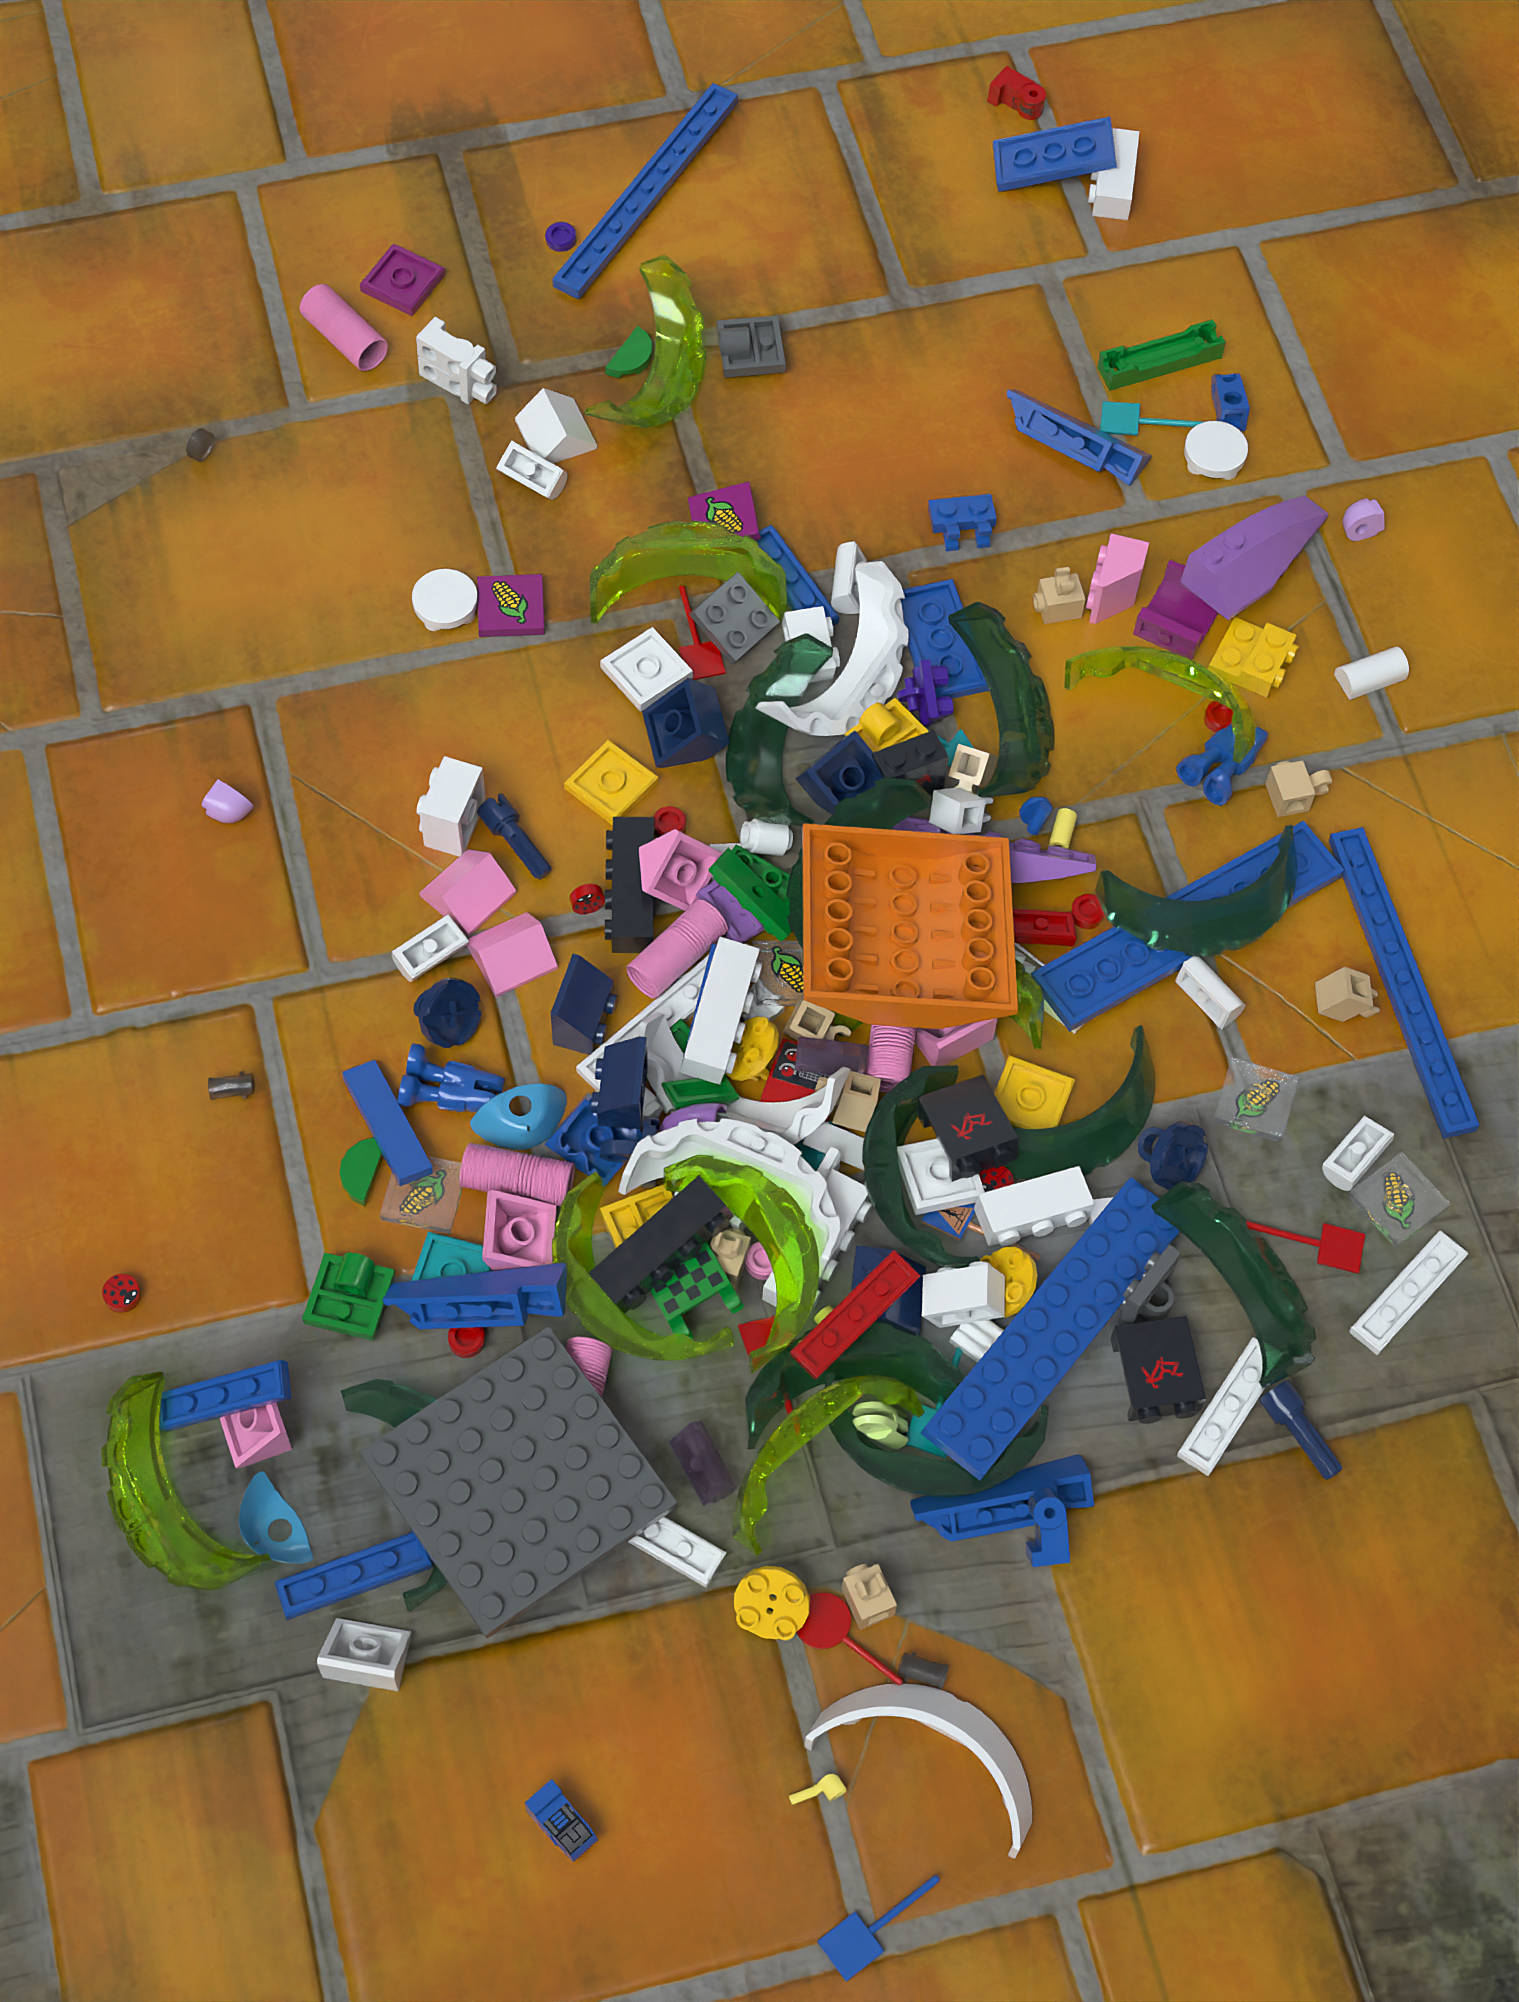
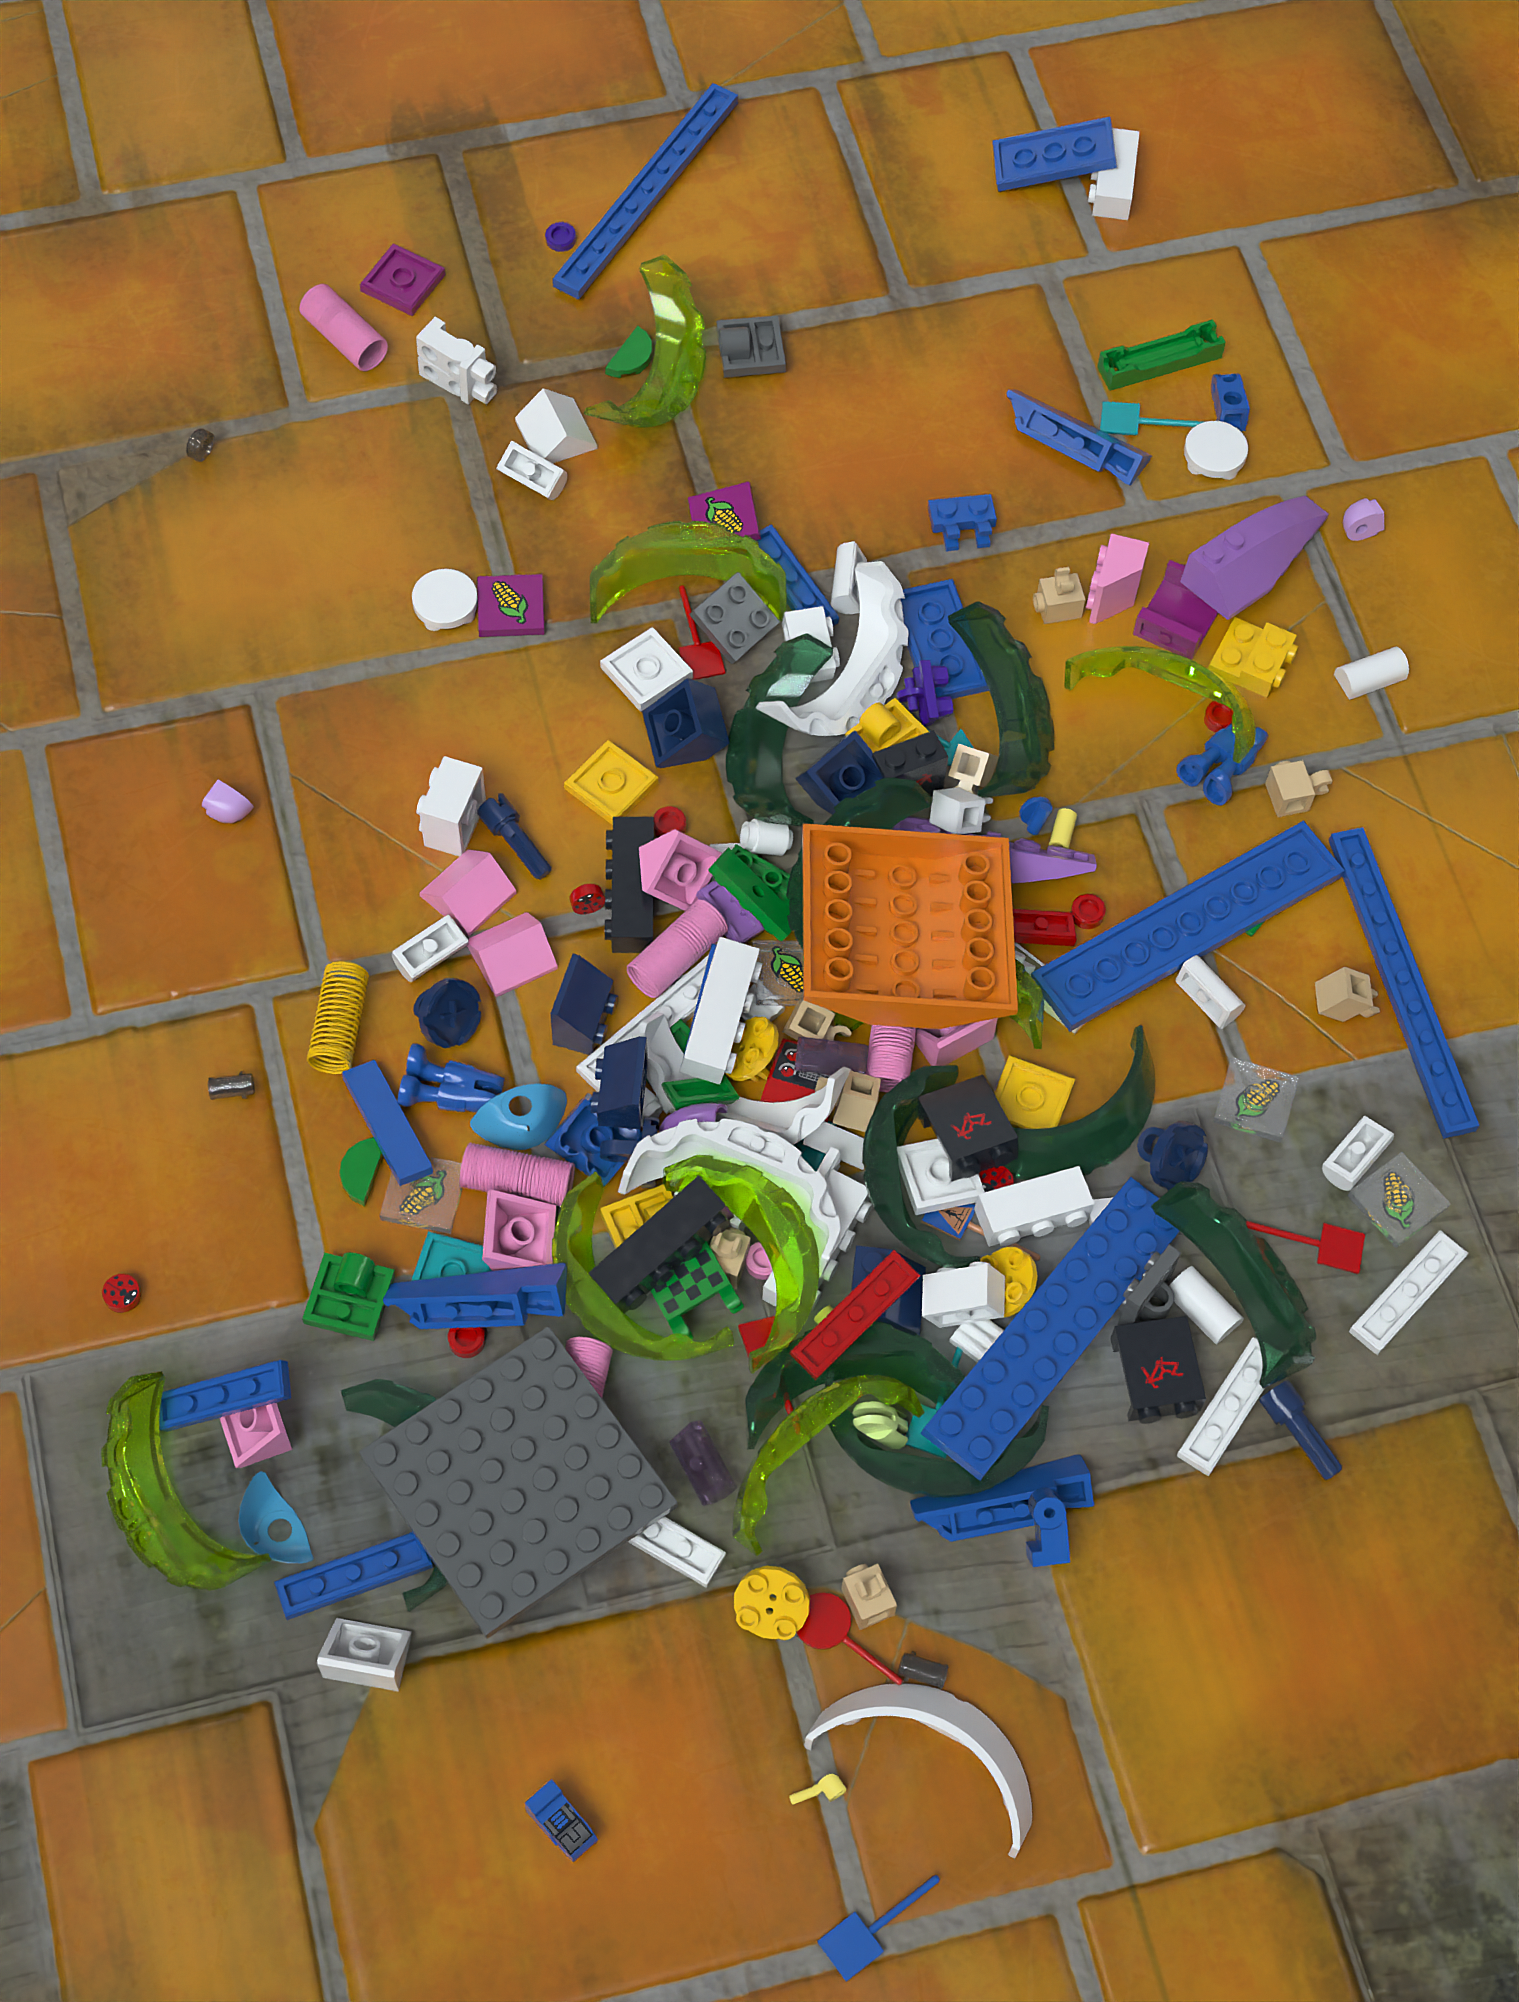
(335, 1044): none -> yellow piece
(1018, 93): red leg -> none
(1204, 925): clear green windscreen -> none
(1204, 1305): none -> white brick

